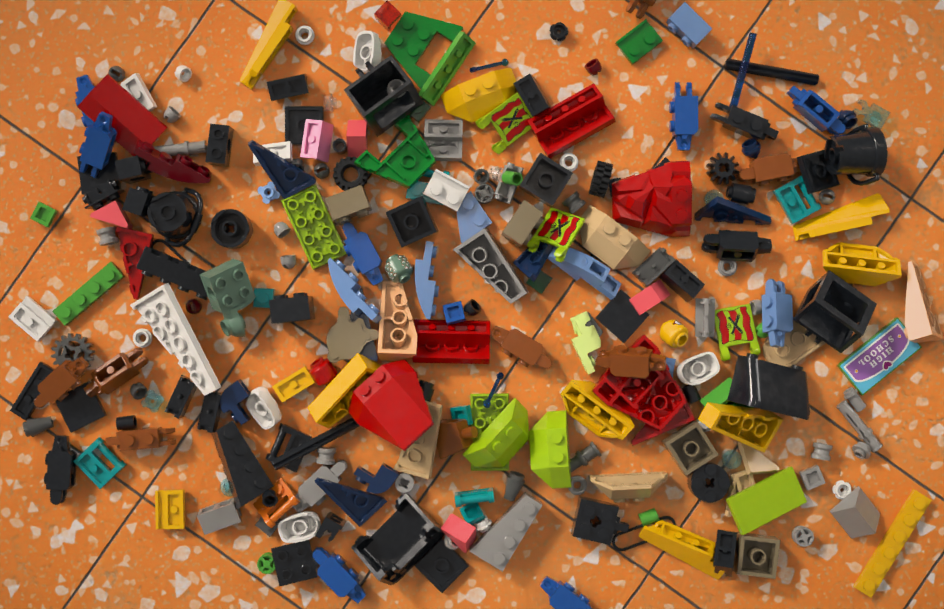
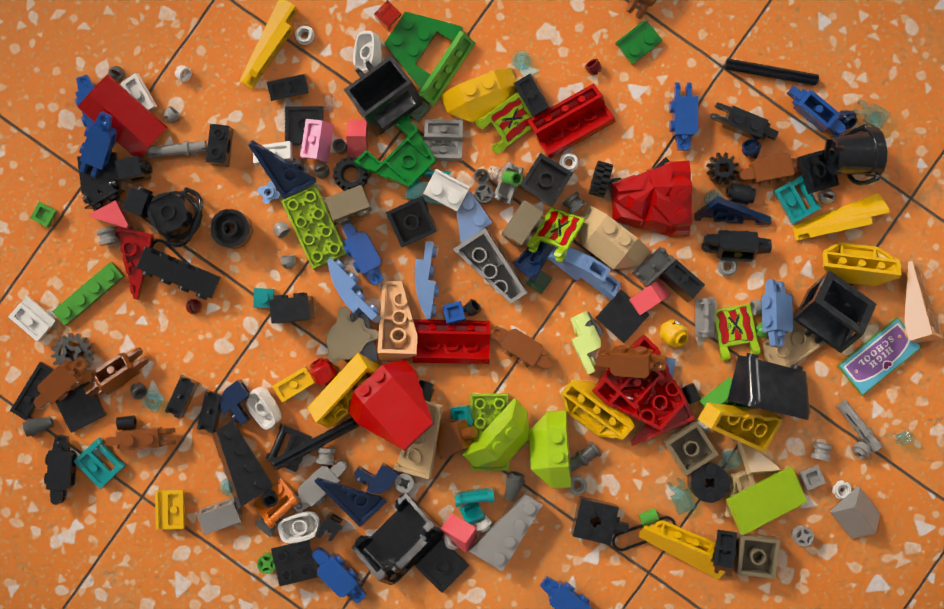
(136, 338): white plate -> none
(174, 332): white wing -> none
(178, 169): dark red slope -> none
(229, 292): sand green brick -> none
(393, 85): light grey plate -> none
(398, 268): sand green head -> none
(486, 403): hinge -> none
(504, 62): hinge -> none
(521, 60): none -> clear light blue plate
(563, 29): black plate -> none
(629, 485): tan wedge -> none
(682, 498): none -> clear light blue plate
(688, 25): medium blue hinge -> none
(698, 368): white piece -> none
(743, 69): bar -> none
(854, 399): light grey pin -> none
(892, 543): yellow plate -> none
(904, 437): none -> clear light blue plate

